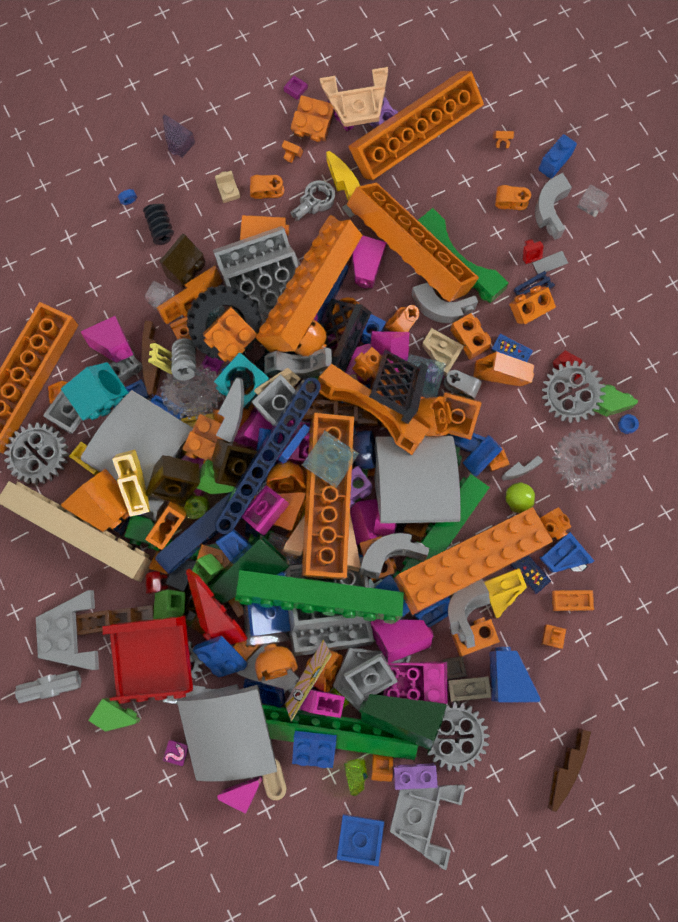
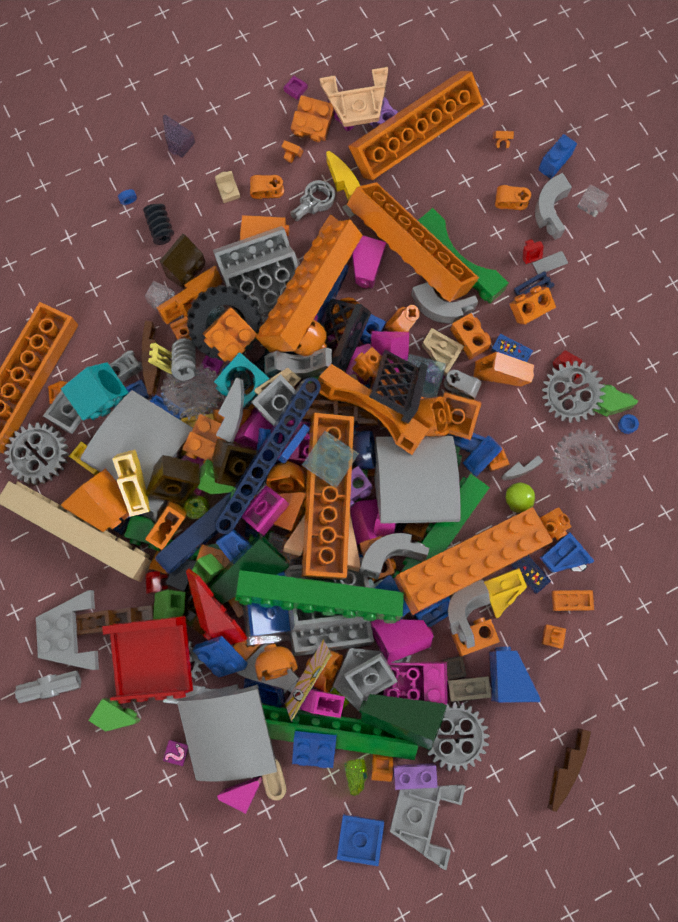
(108, 339): dark pink slope -> none

